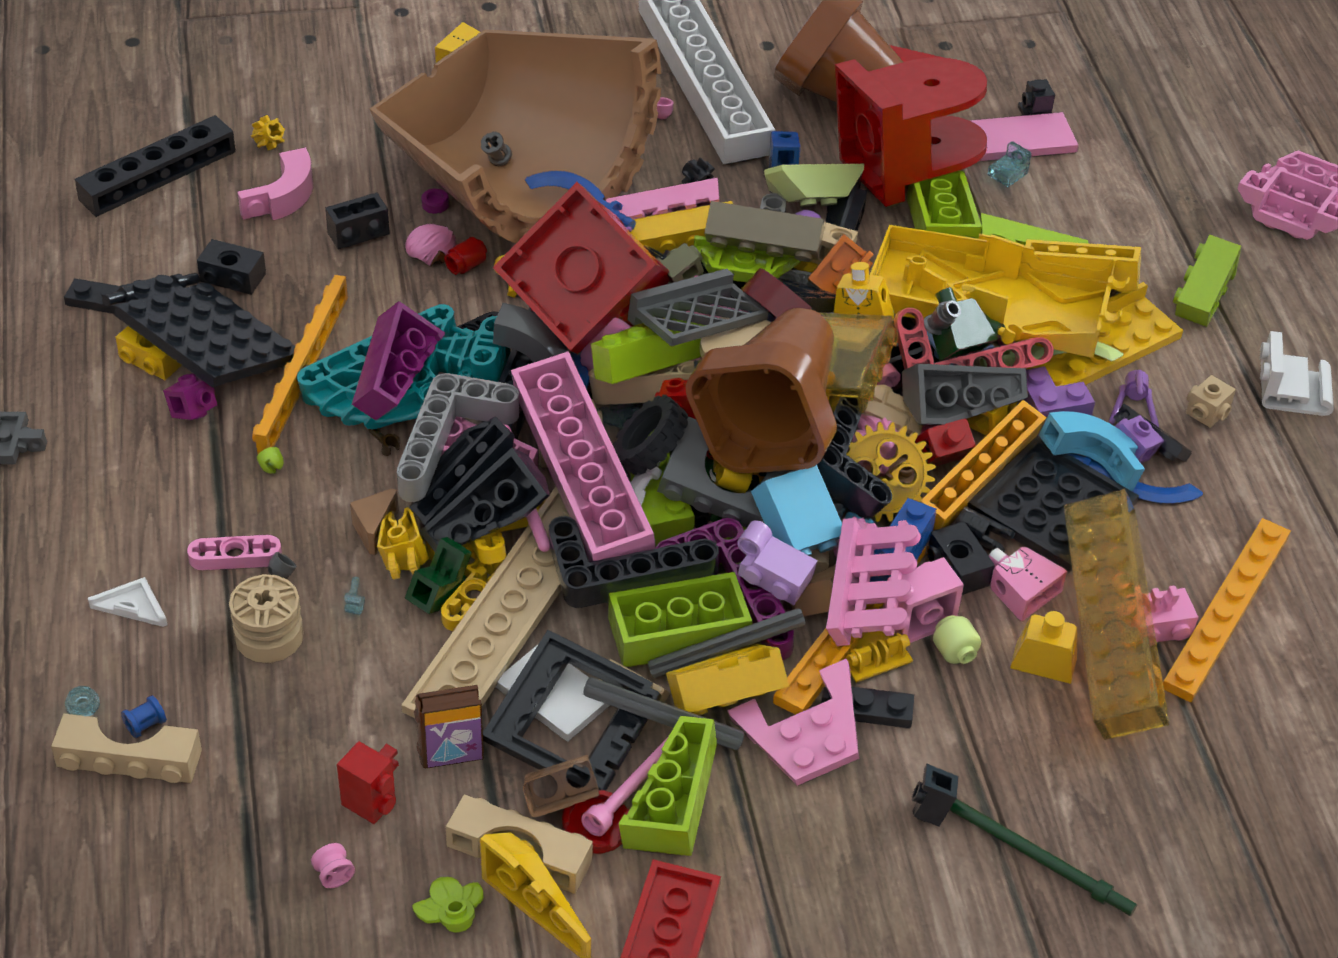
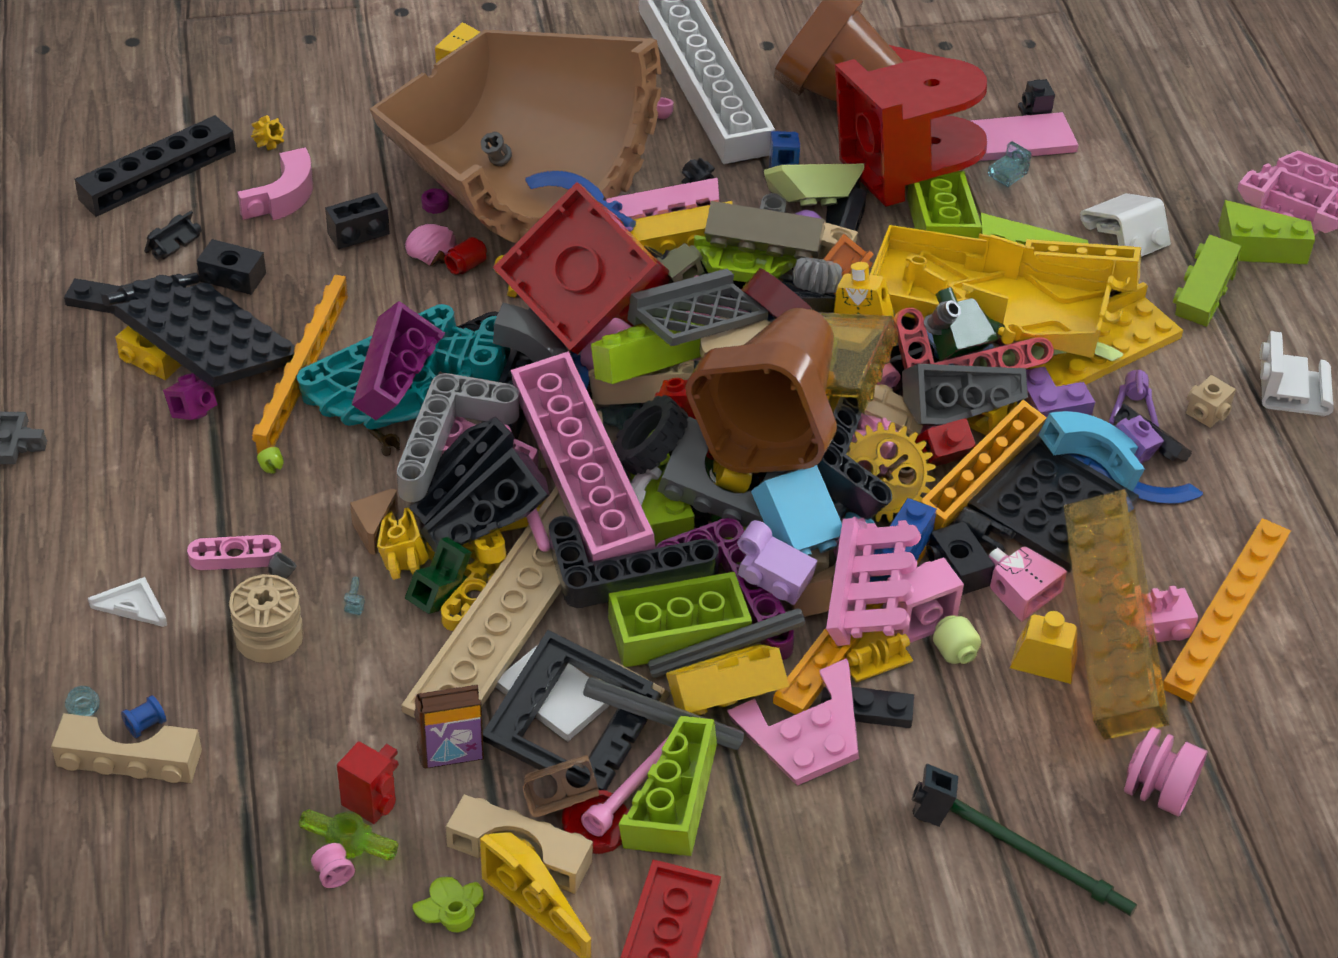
(163, 241): none -> black hinge
(345, 823): none -> clear neon green axle
(817, 275): none -> light grey gear
(1133, 218): none -> white piece
(1165, 771): none -> bright pink wheel
(1266, 234): none -> lime wedge

